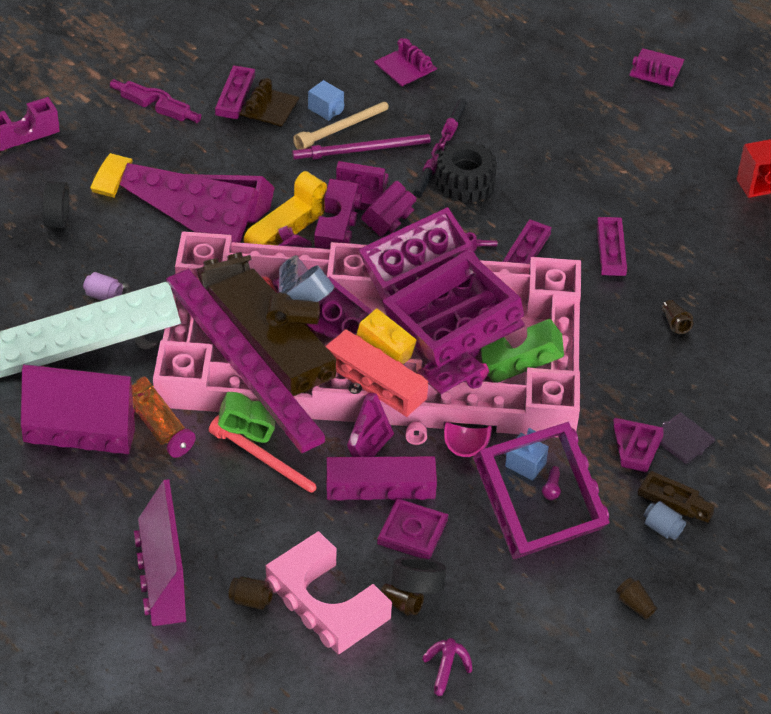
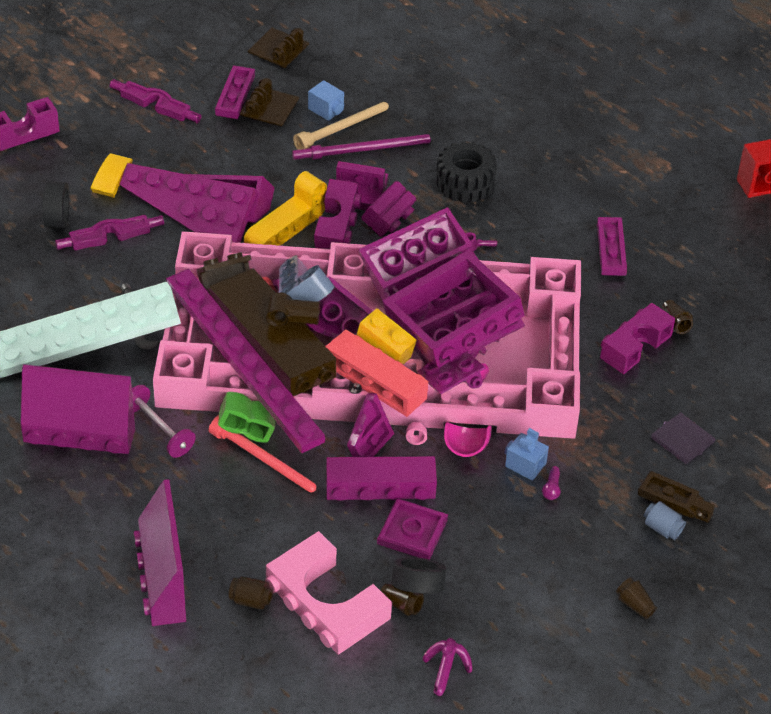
(97, 233): none -> magenta piece
(102, 286): lavender brick -> none
(155, 411): clear orange plate -> none
(279, 46): none -> dark brown hinge
(292, 240): magenta piece -> none
(406, 63): magenta hinge -> none
(431, 164): piece -> none
(502, 503): magenta window -> none
(528, 243): magenta plate -> none
(541, 347): bright green arch -> none
(624, 346): none -> magenta arch
(636, 443): magenta wing -> none
(656, 67): magenta hinge -> none

